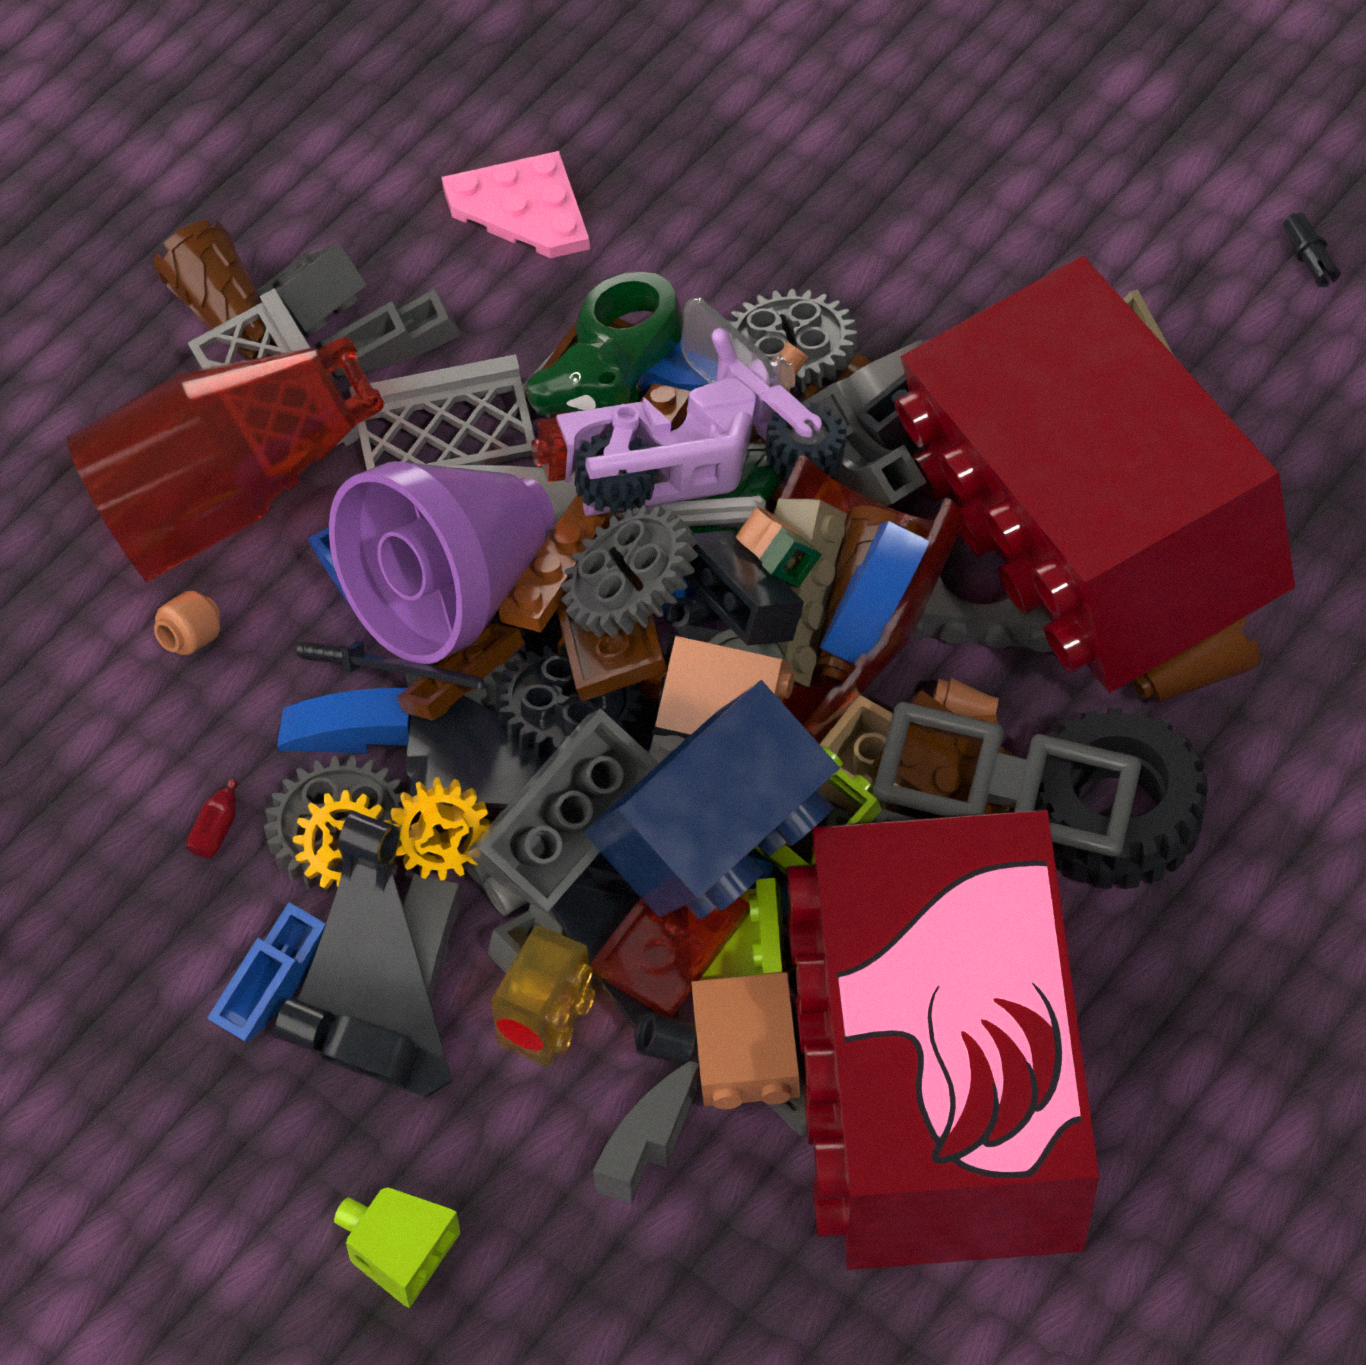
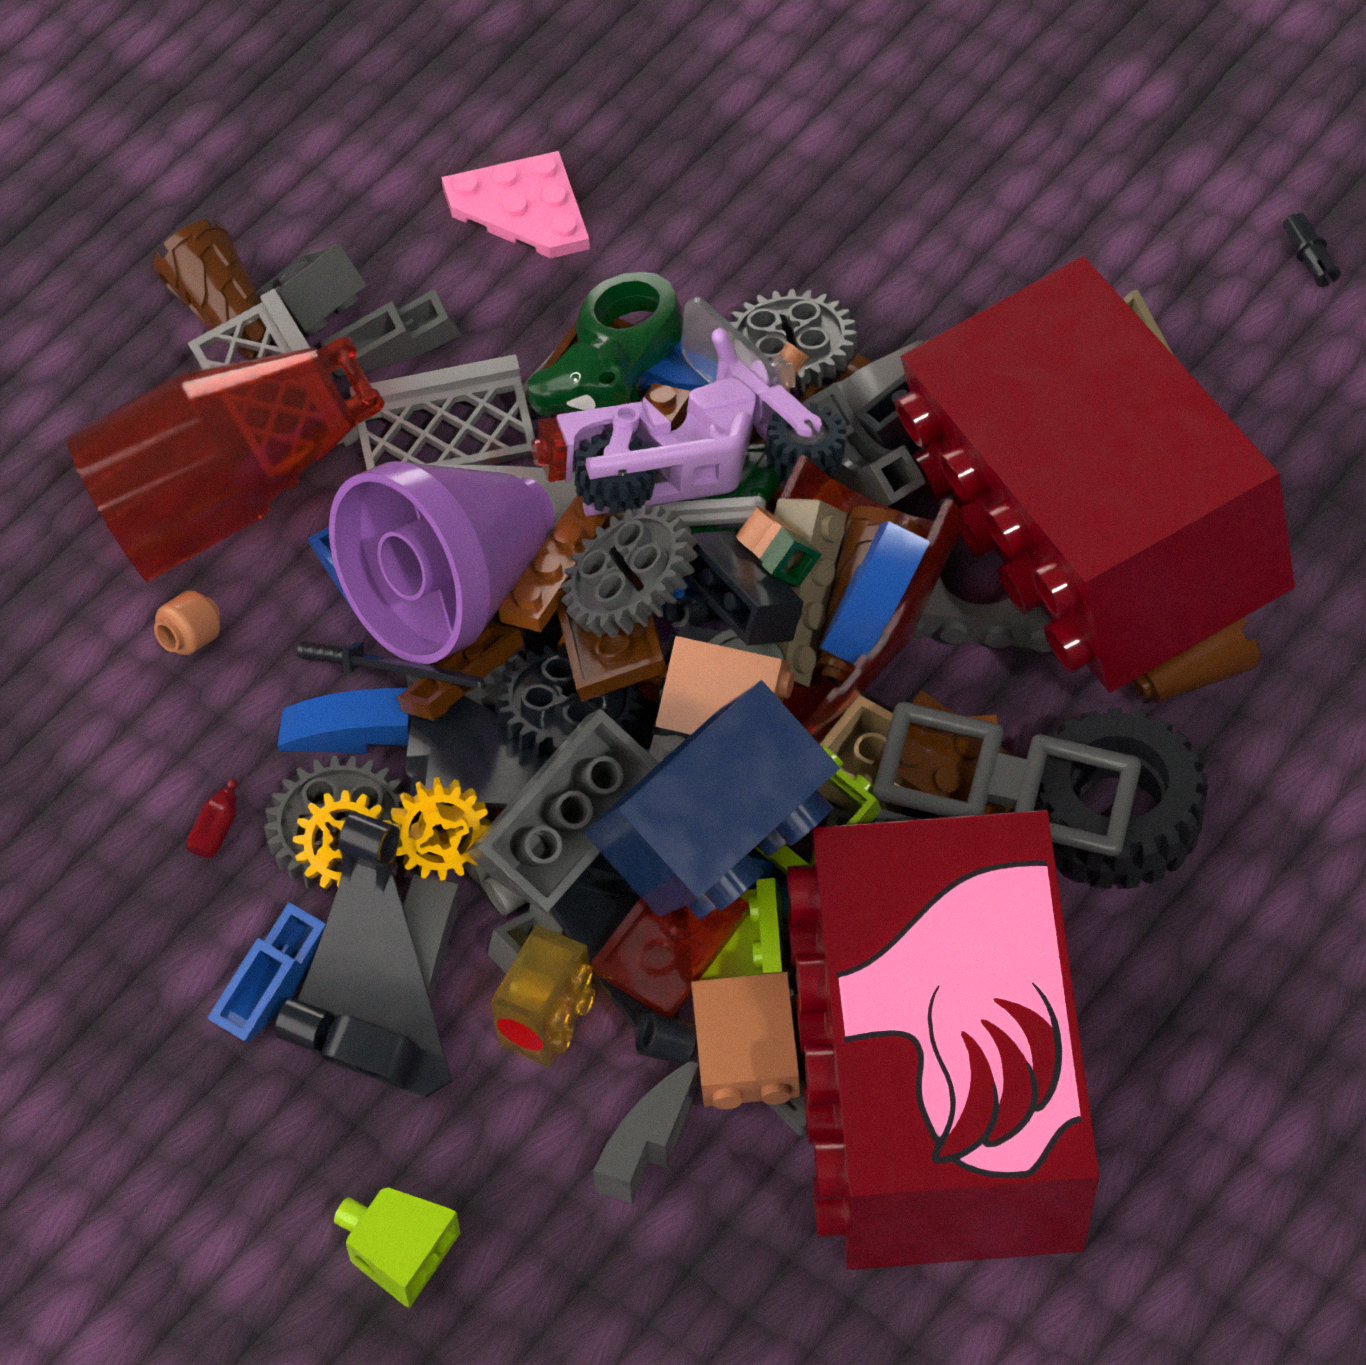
(964, 699): nougat cone -> none

